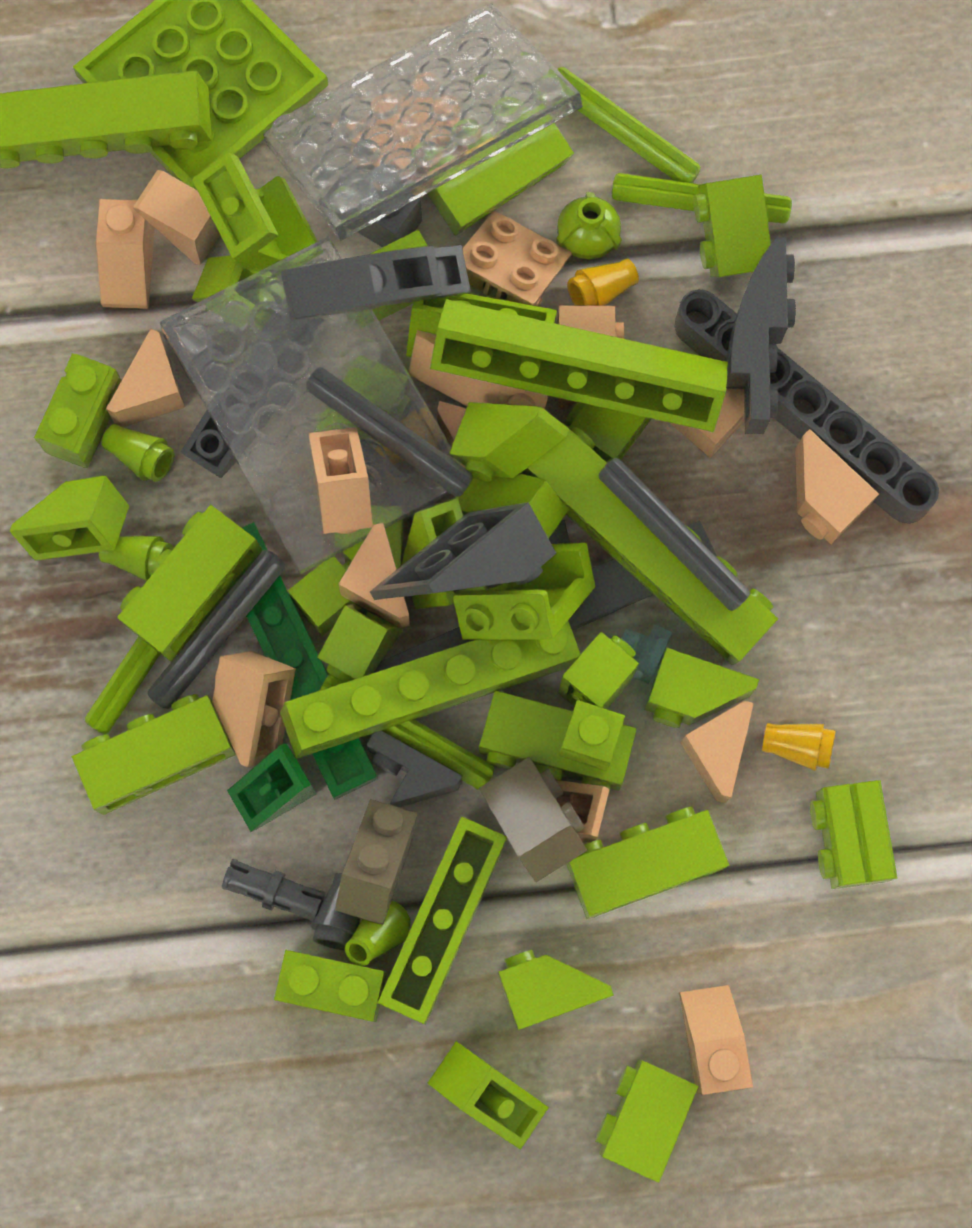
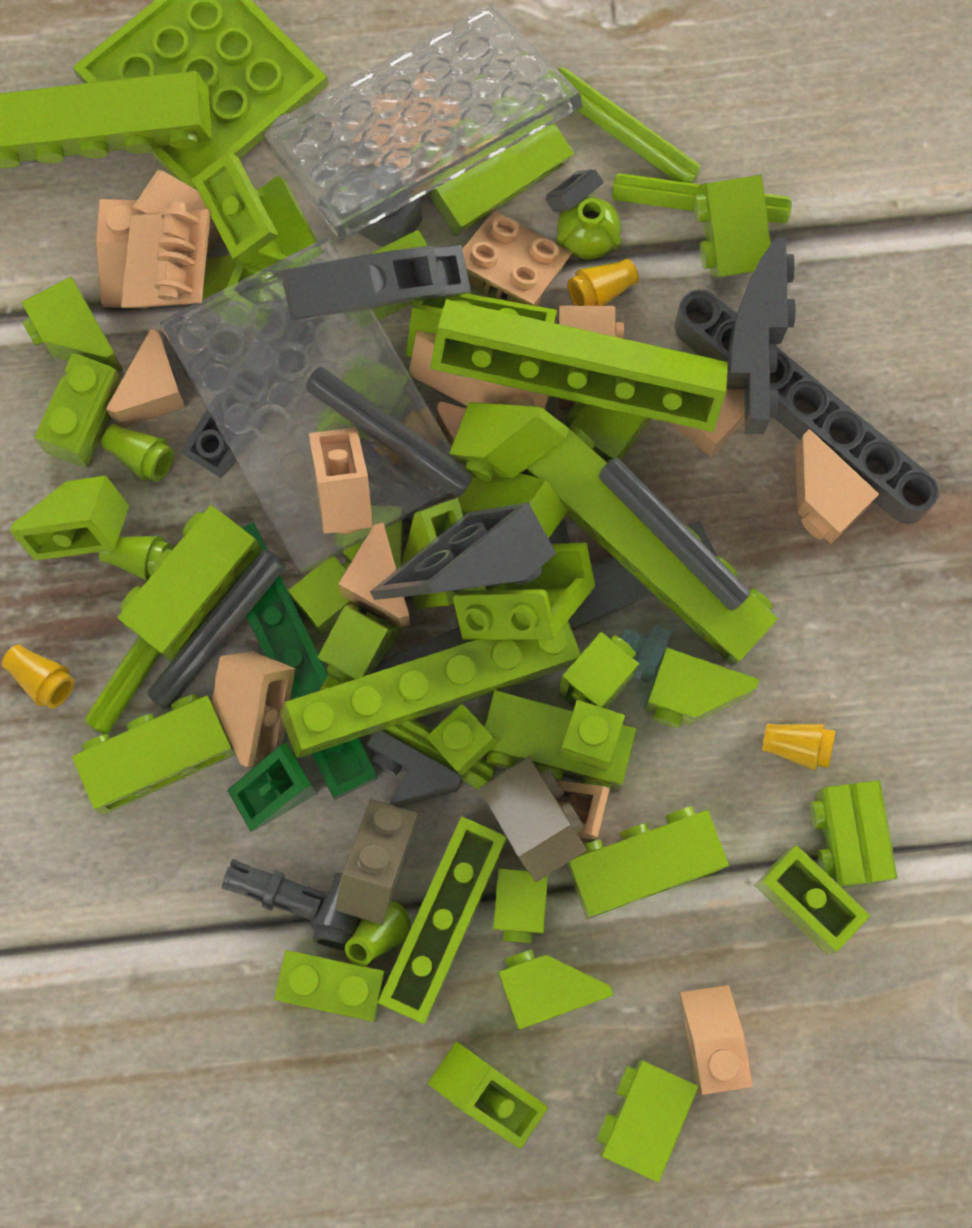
(40, 677): none -> yellow cone
(67, 325): none -> lime slope
(166, 257): none -> light nougat hinge
(462, 739): none -> lime plate
(519, 906): none -> lime brick
(573, 190): none -> dark grey tile
(718, 749): light nougat slope -> none
(812, 900): none -> lime brick

